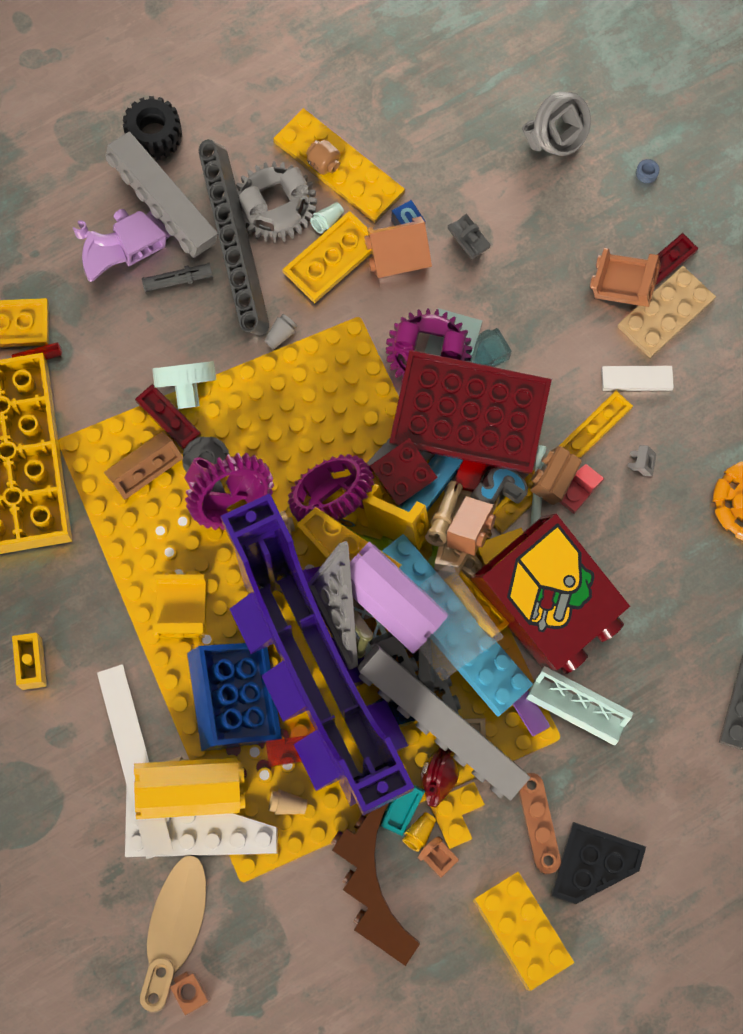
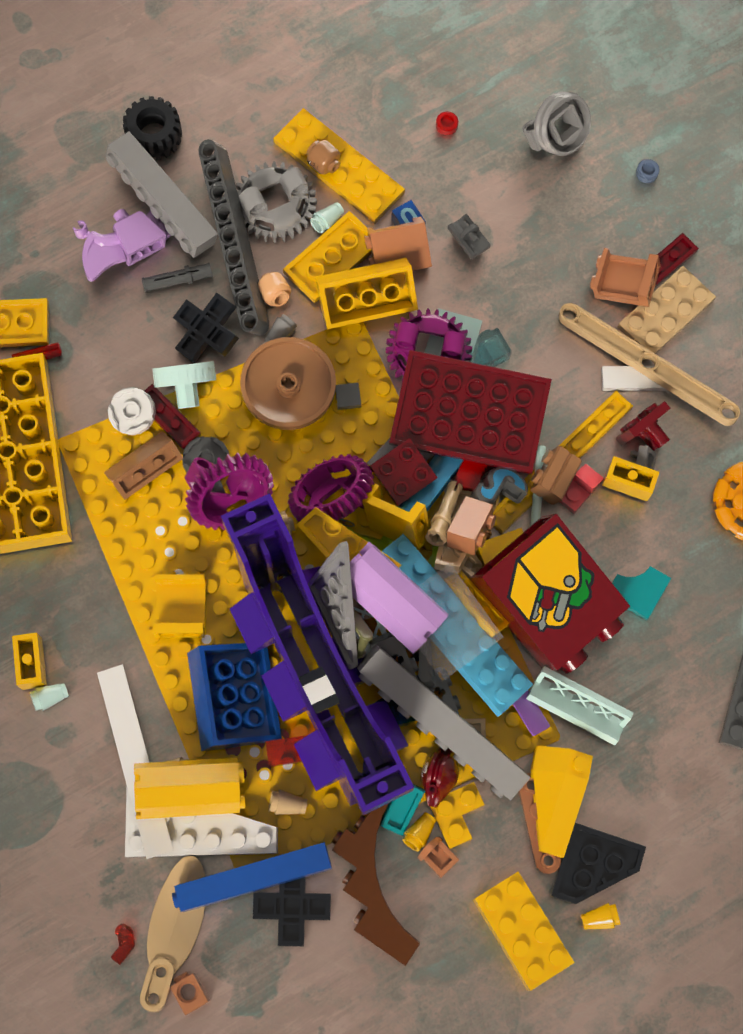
(47, 696): none -> light aqua cone
(126, 943): none -> clear red arm
(131, 411): none -> white tile
(205, 327): none -> black plate
(251, 877): none -> blue brick
(274, 289): none -> light nougat head
(288, 383): none -> medium nougat dish
(291, 910): none -> black plate
(319, 690): none -> sticker
(348, 396): none -> dark grey tile
(367, 293): none -> yellow brick
(447, 123): none -> red tile
(559, 788): none -> yellow wedge
(601, 918): none -> yellow cone
(630, 478): none -> yellow brick
(642, 591): none -> teal tile
(646, 427): none -> dark red plate
(662, 373): none -> tan beam

